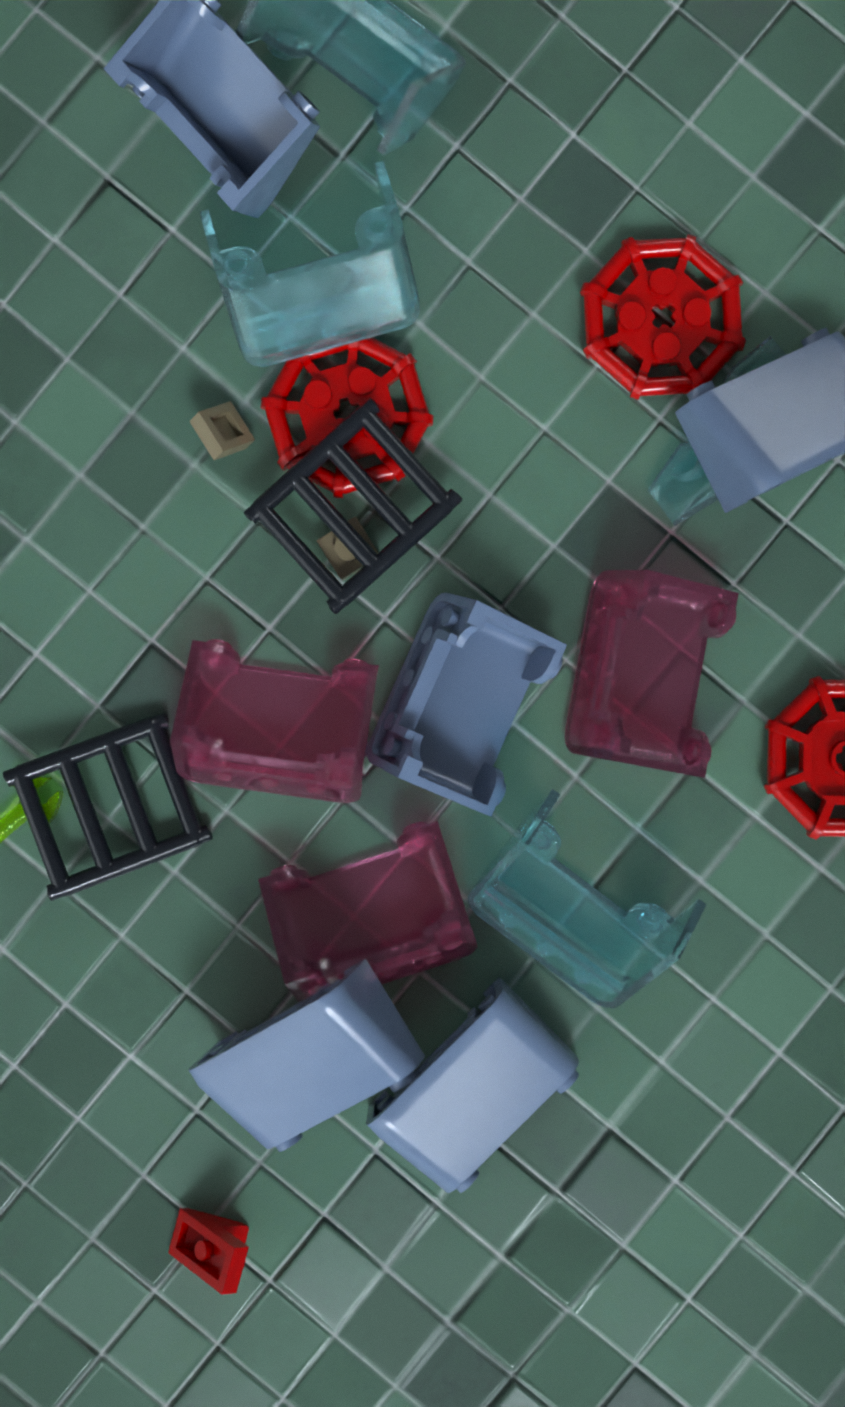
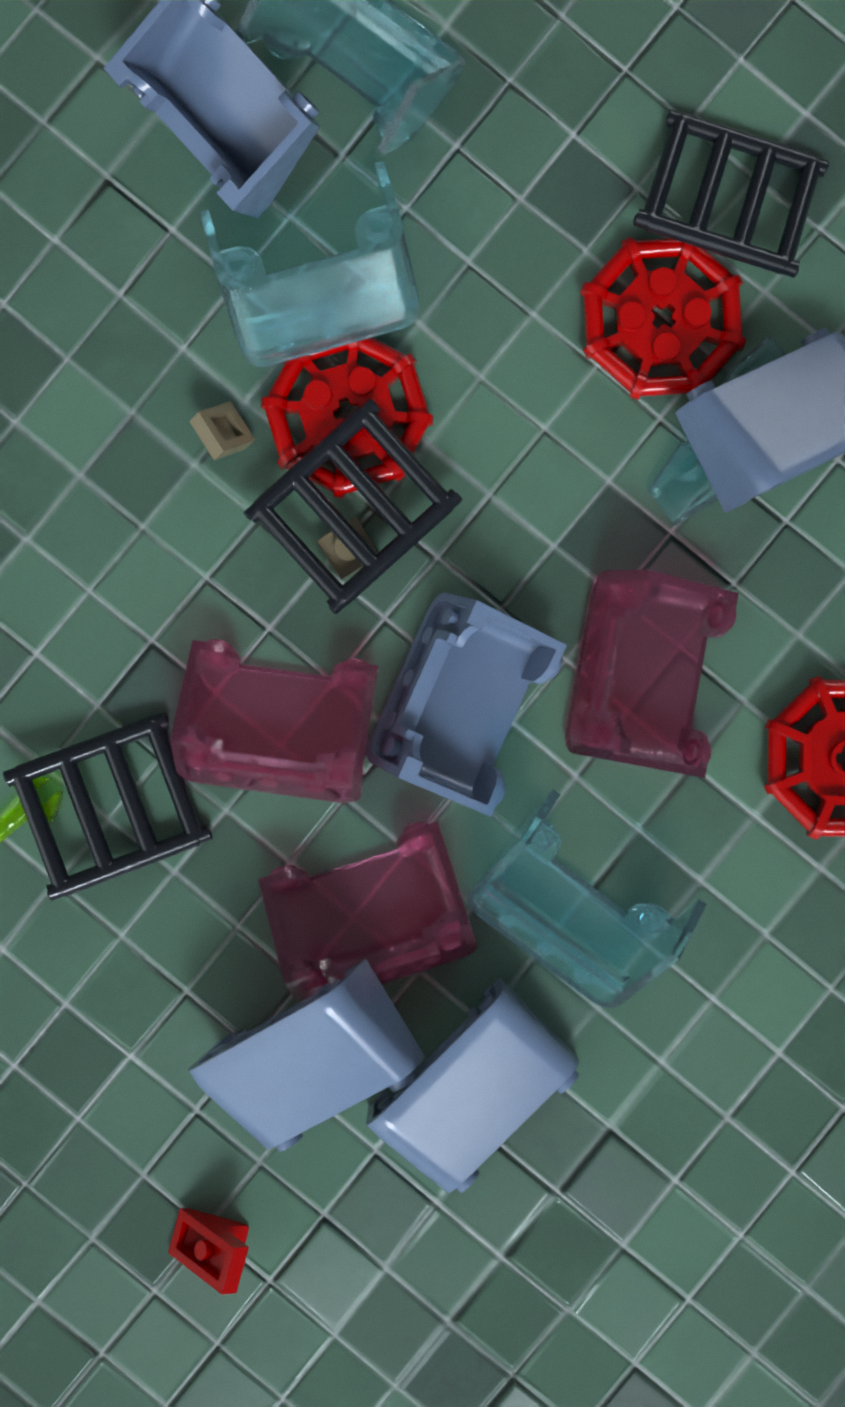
(695, 232): none -> black bar

